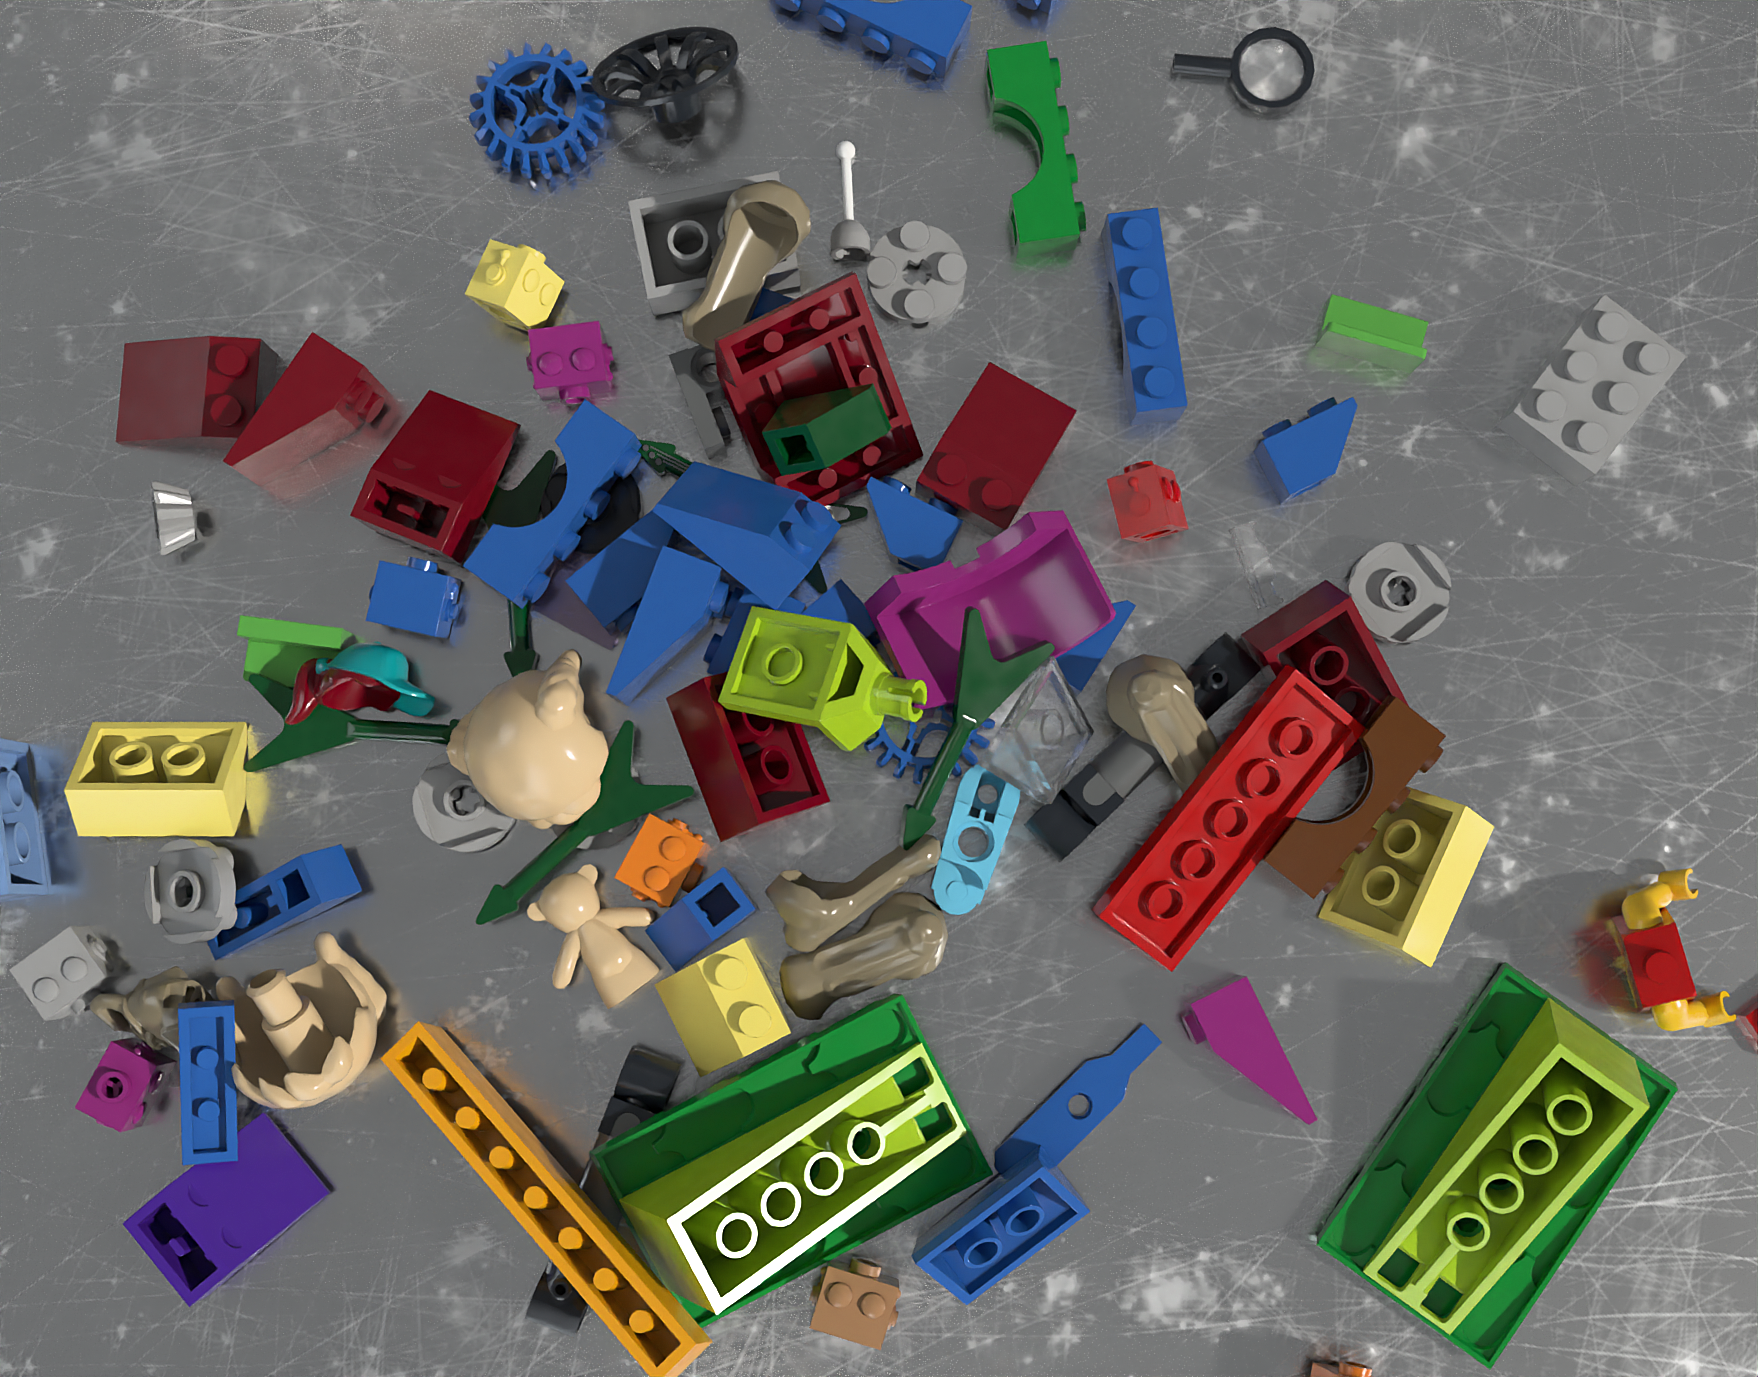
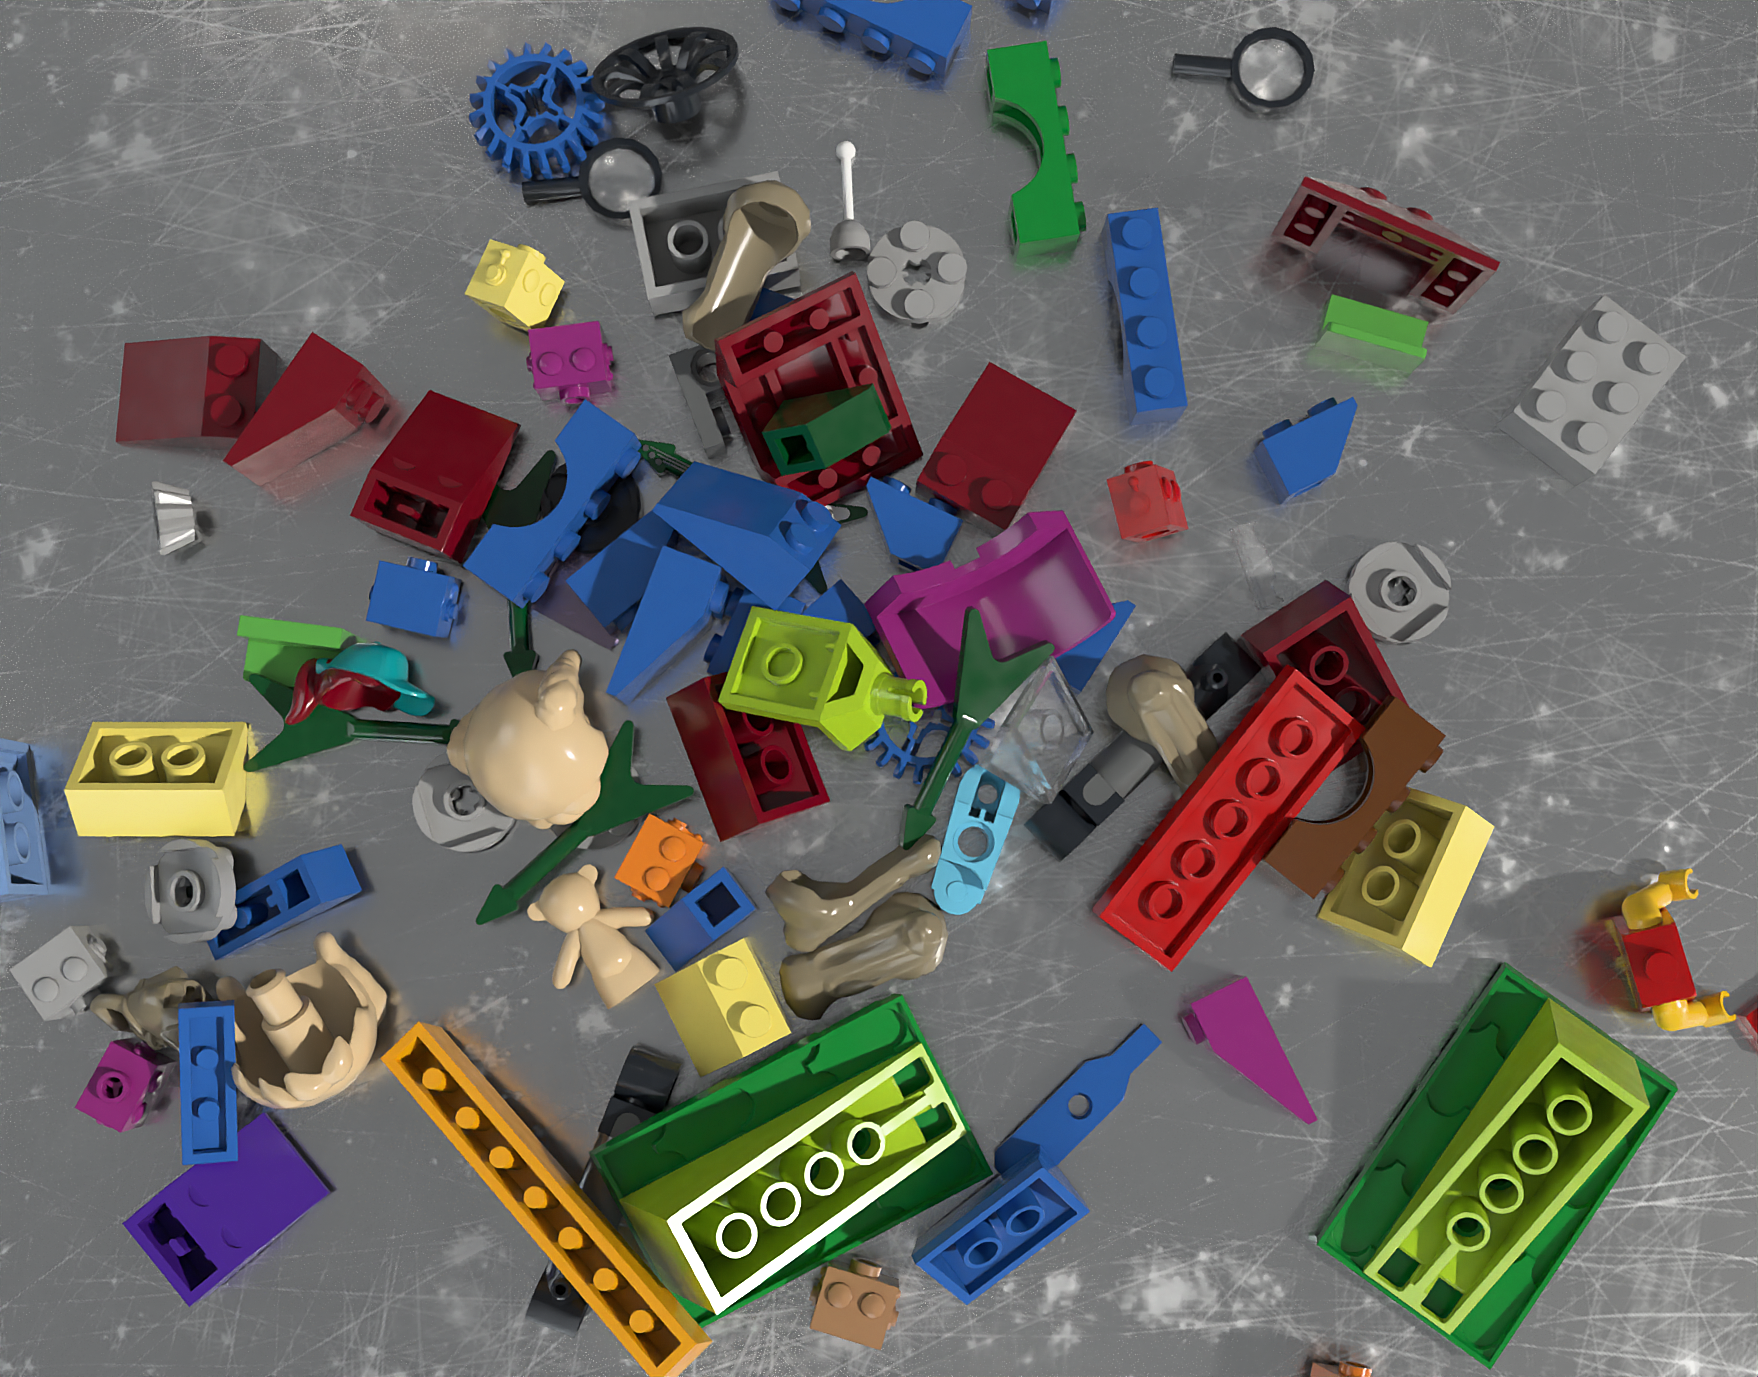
(607, 180): none -> piece
(1450, 265): none -> dark red slope

